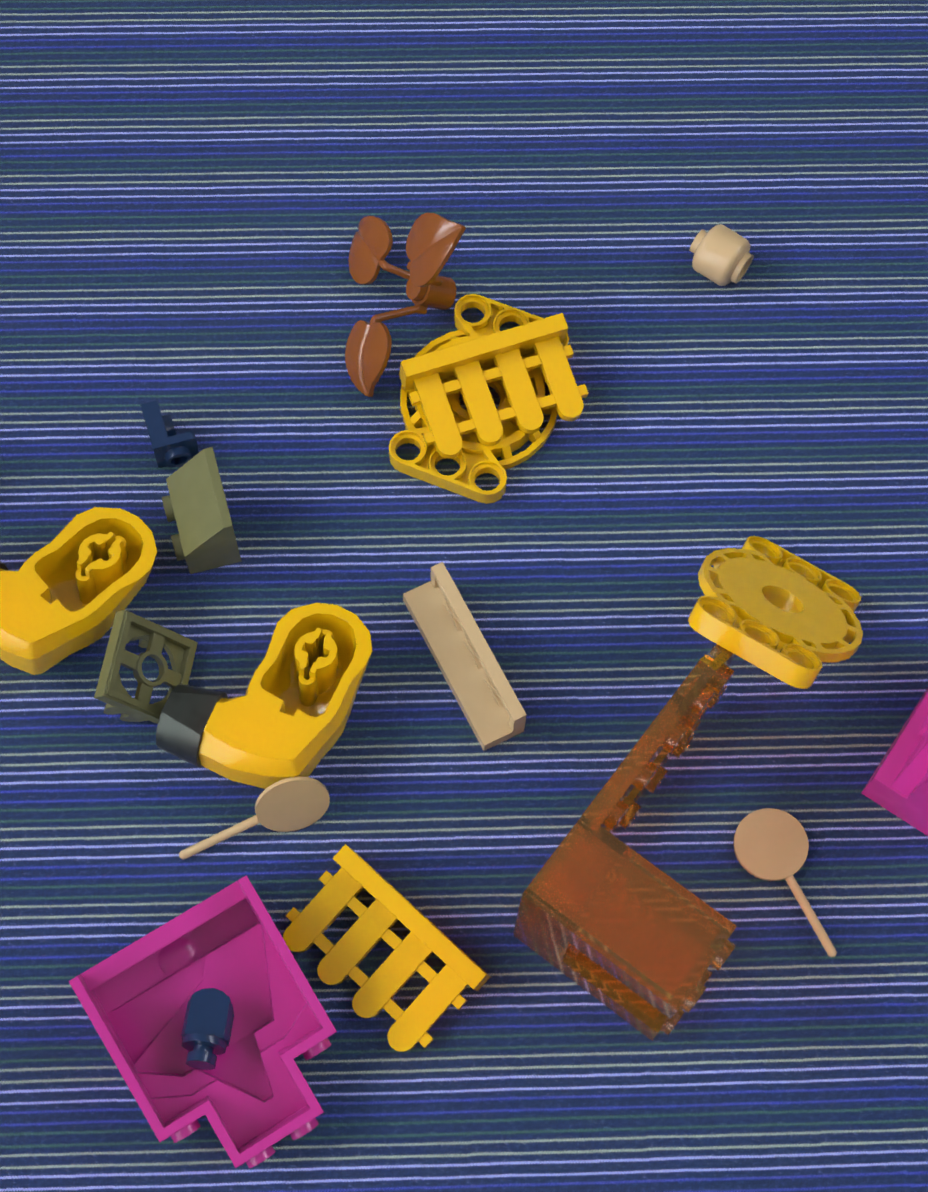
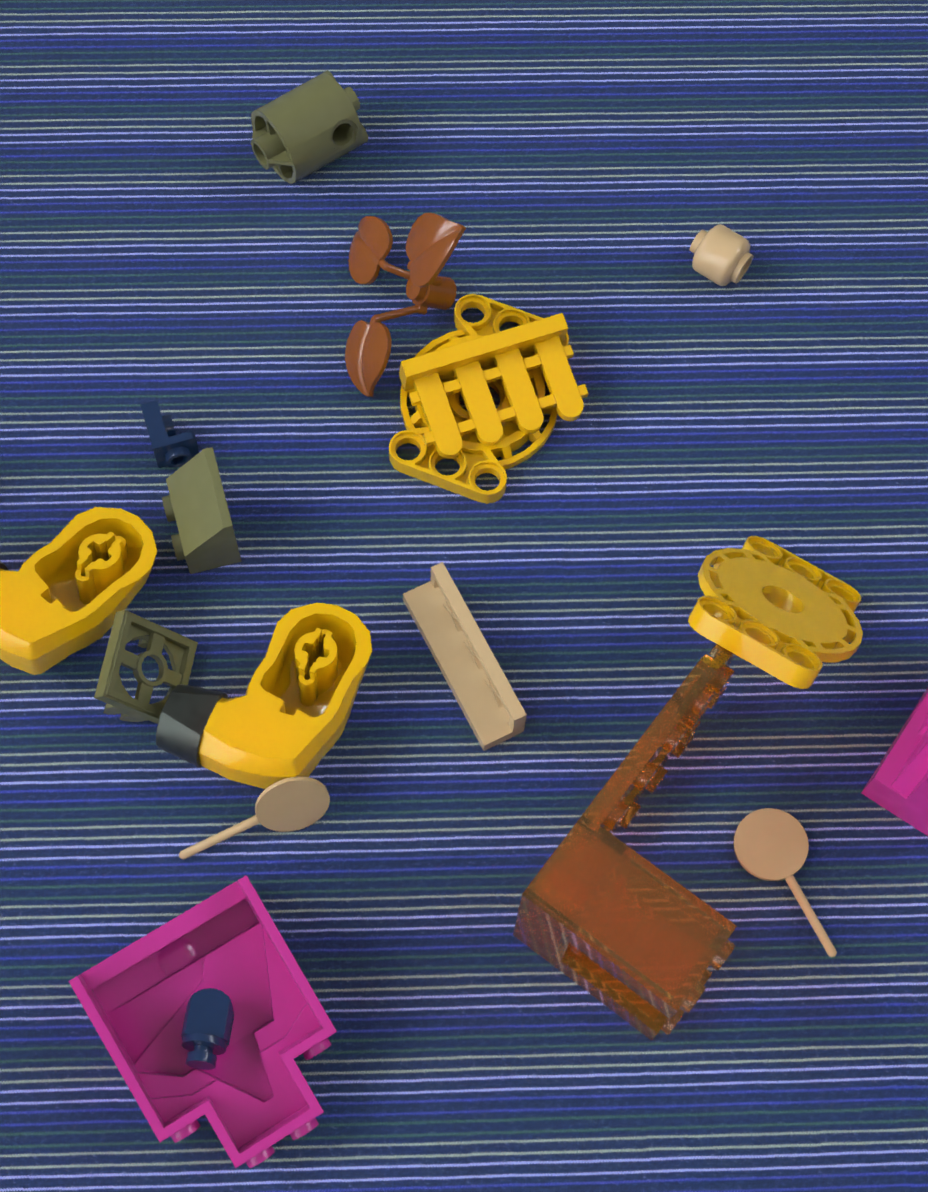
(307, 128): none -> olive cylinder
(406, 959): yellow fence -> none

